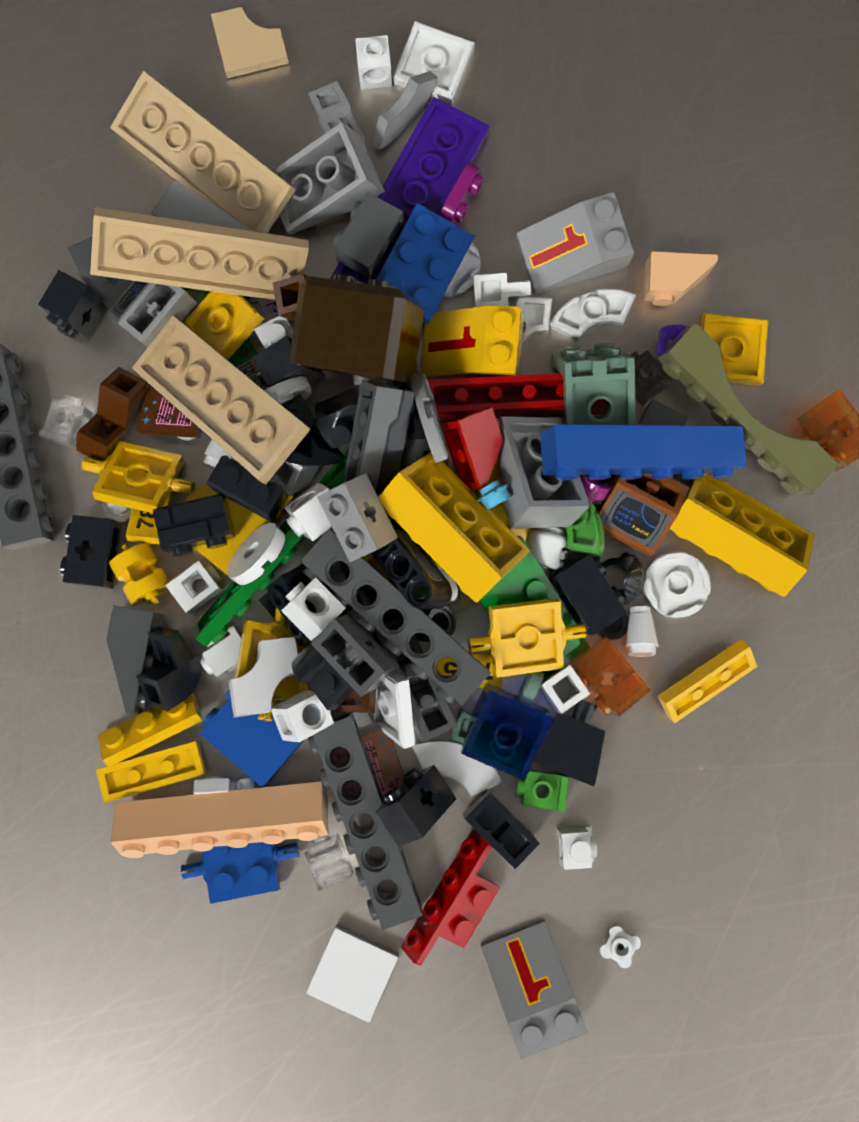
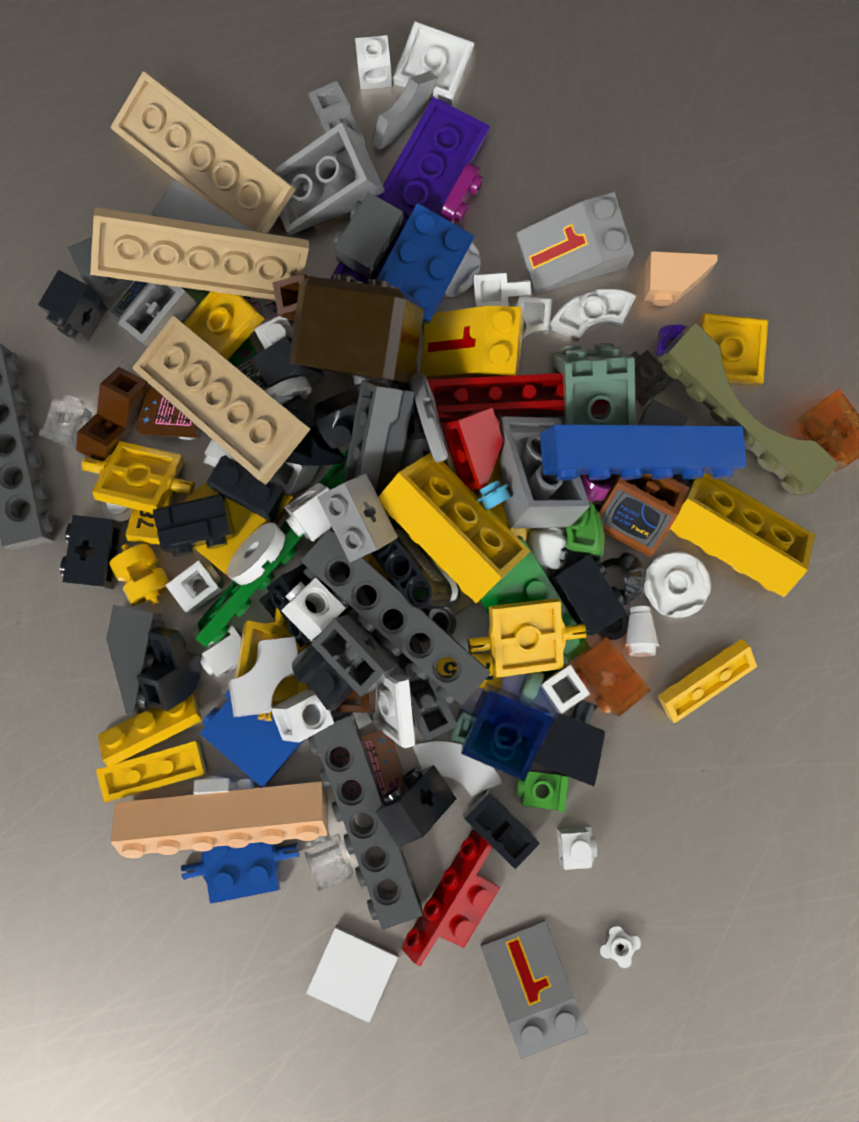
(246, 46): tan tile -> none

